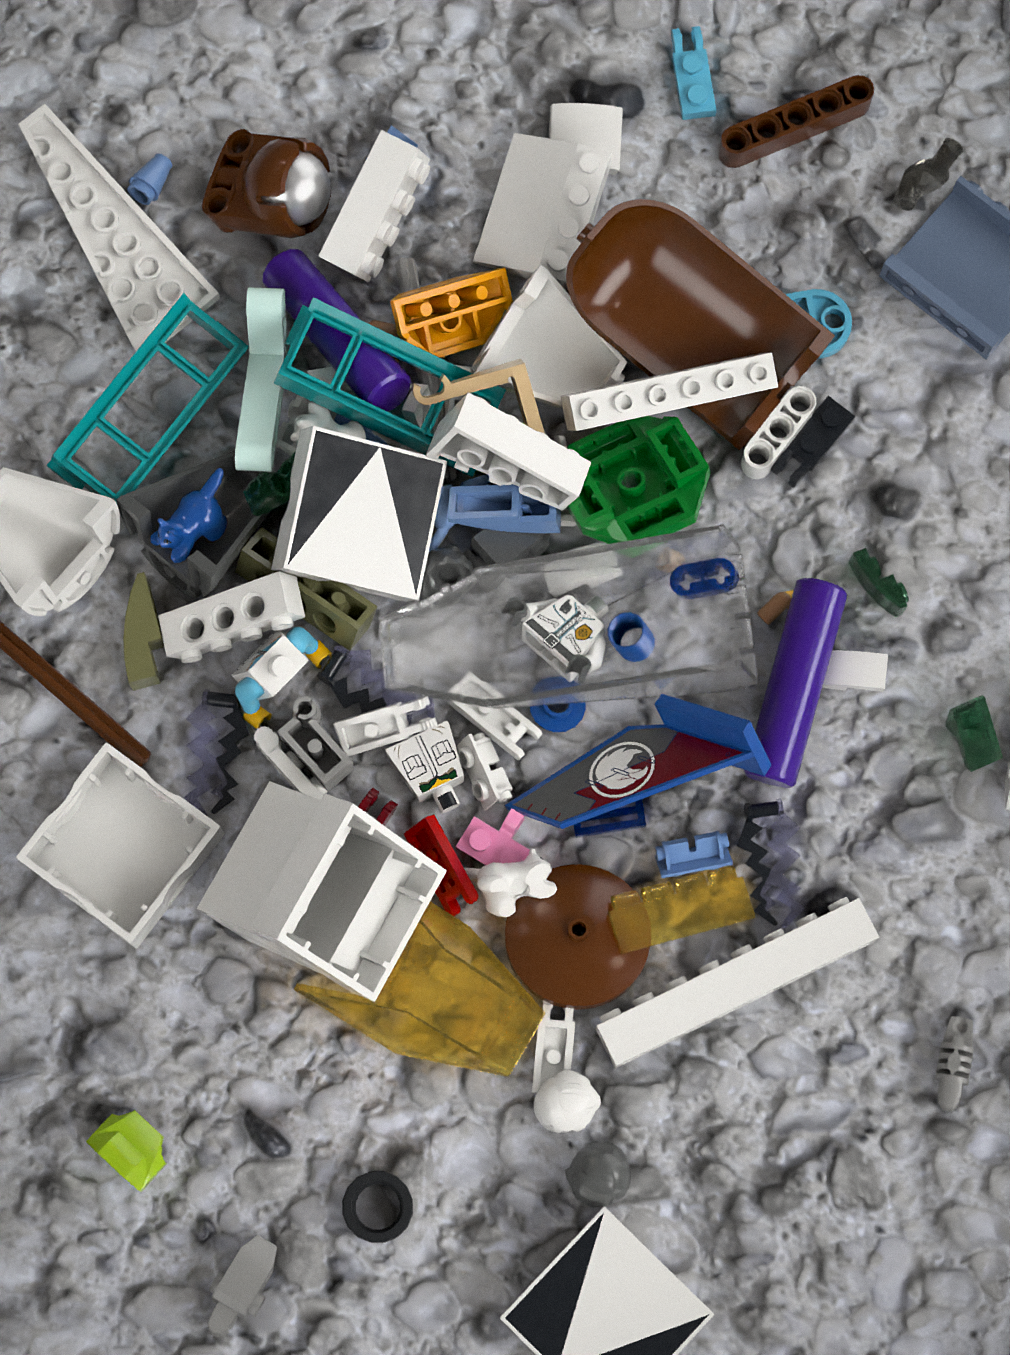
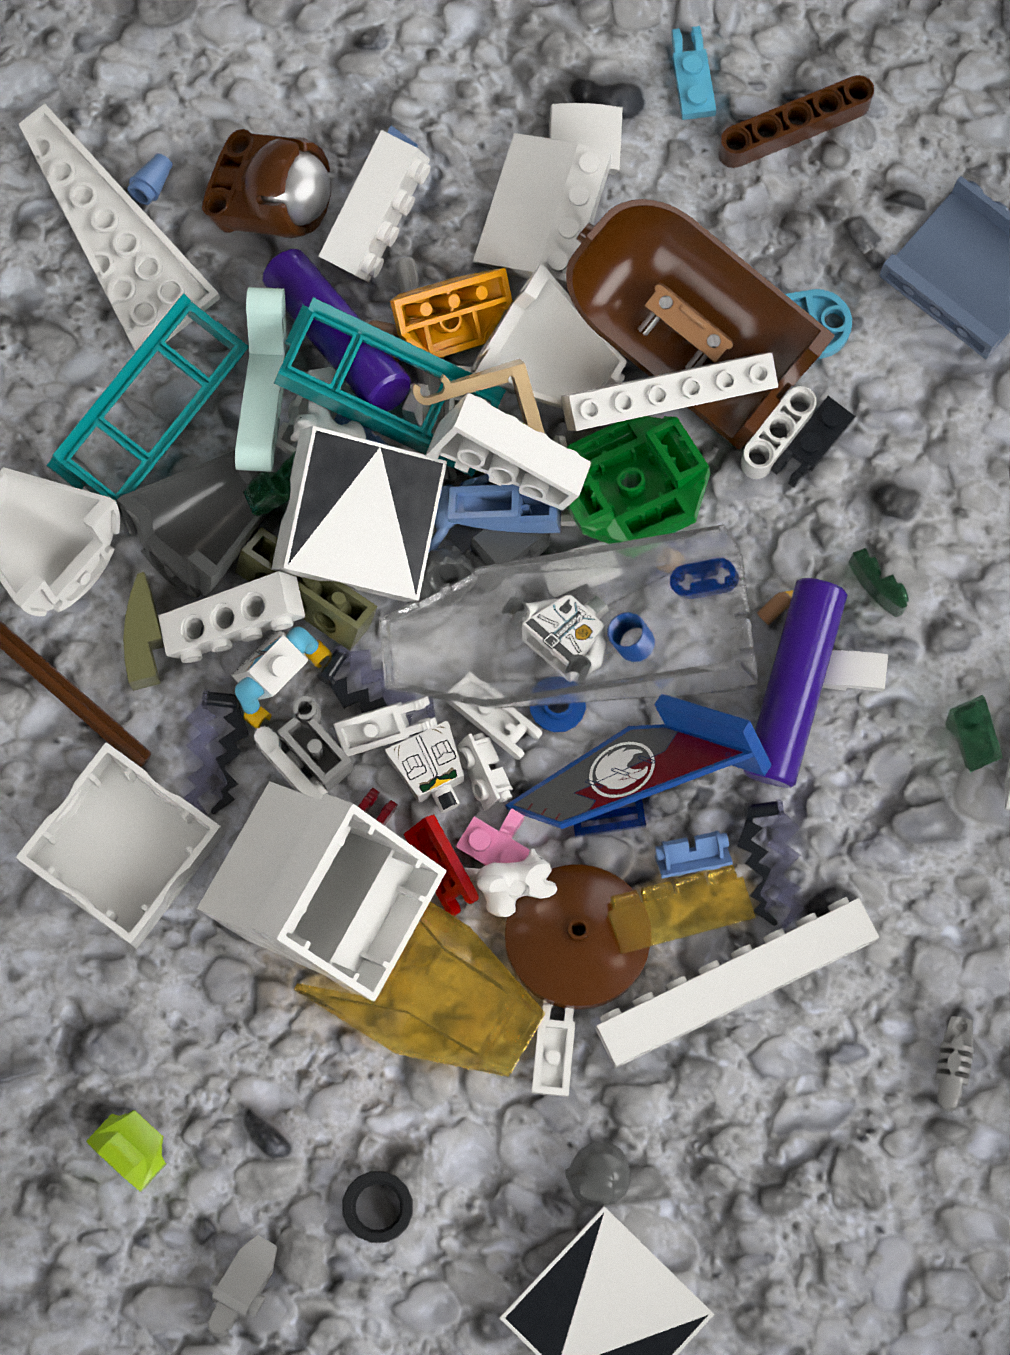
(195, 517): blue animal -> none
(566, 1102): white hair -> none
(687, 323): none -> medium nougat piece
(926, 175): clear smoke arm -> none

